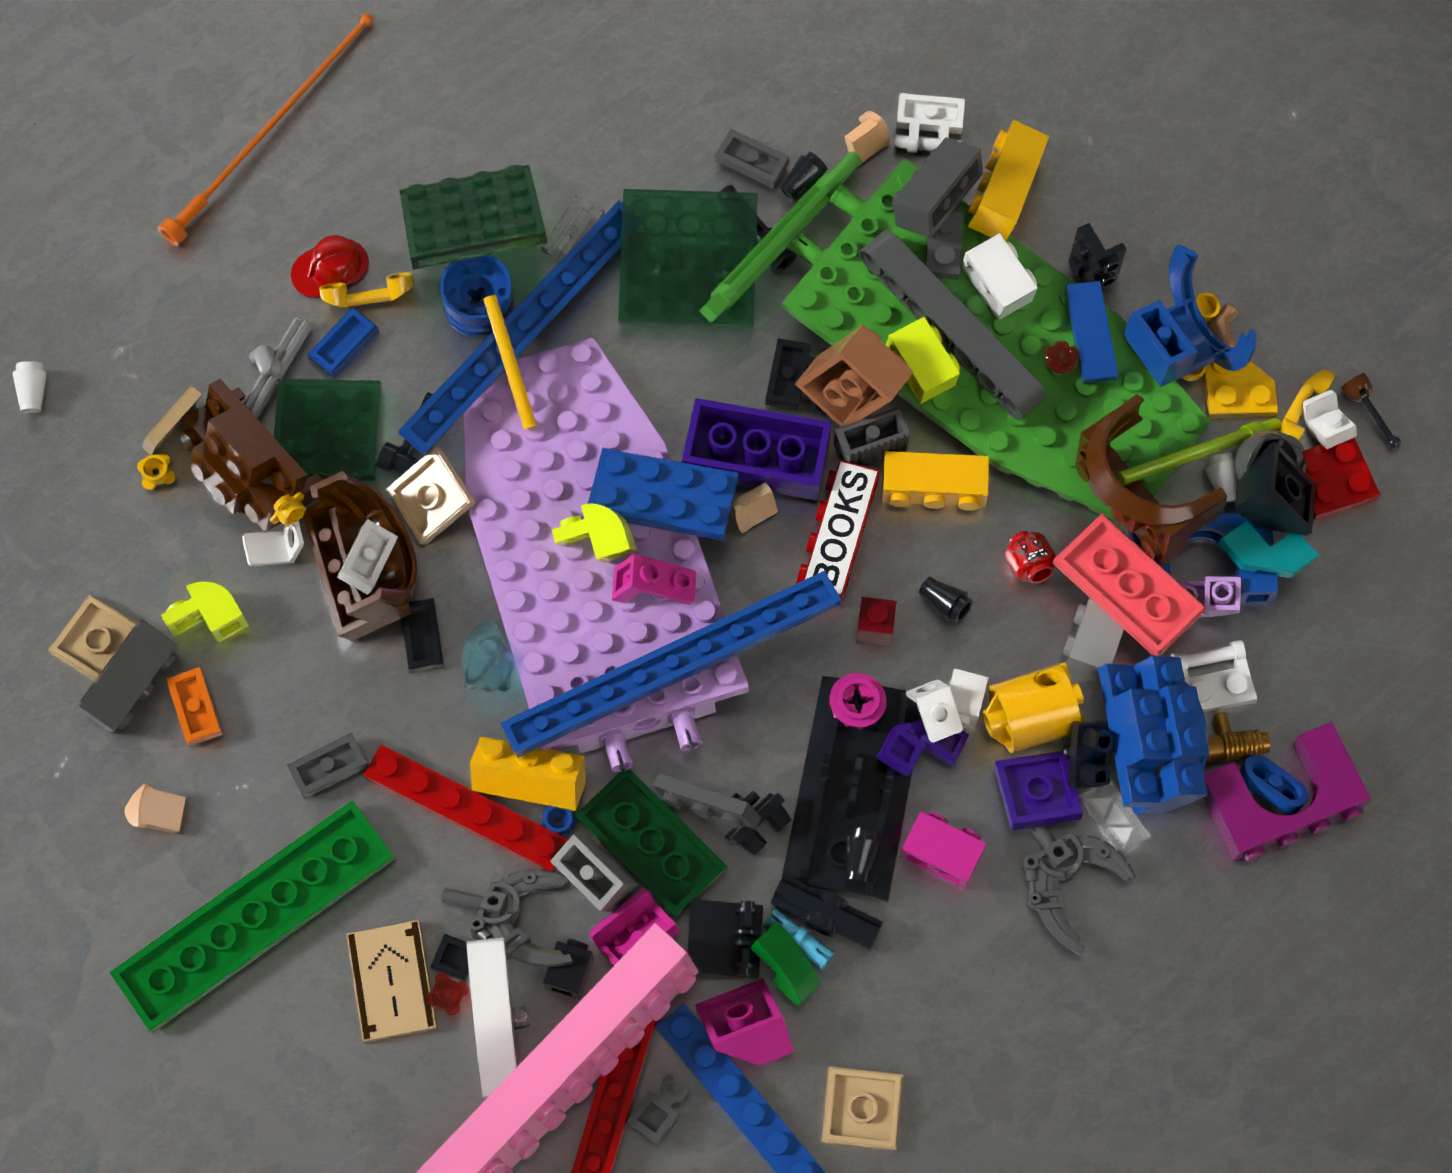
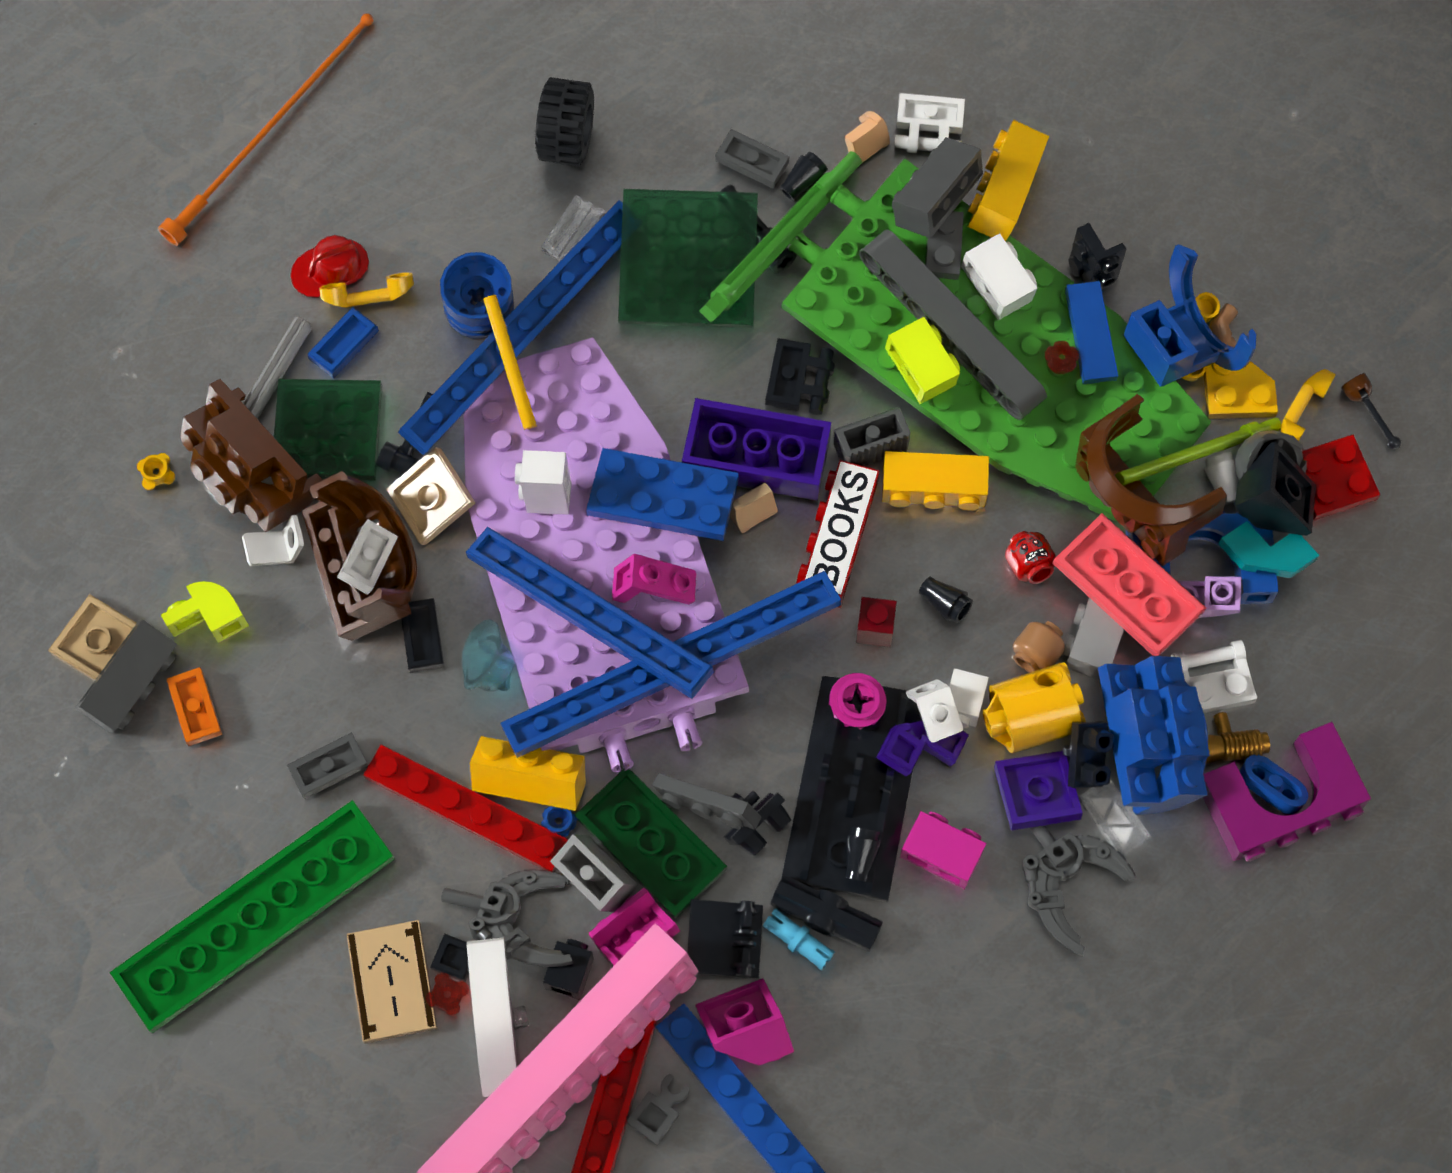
(30, 385): white cone -> none
(155, 809): light nougat tile -> none
(171, 420): tan tile -> none
(264, 359): light grey arm -> none
(288, 509): yellow plate -> none
(472, 216): clear green plate -> none
(544, 482): none -> white brick
(564, 121): none -> black tyre
(590, 612): none -> blue tile
(606, 529): neon yellow brick -> none
(793, 969): green slope -> none
(854, 377): nougat brick -> none
(862, 1108): tan tile -> none
(1038, 646): none -> medium nougat head
(1326, 421): white bracket -> none

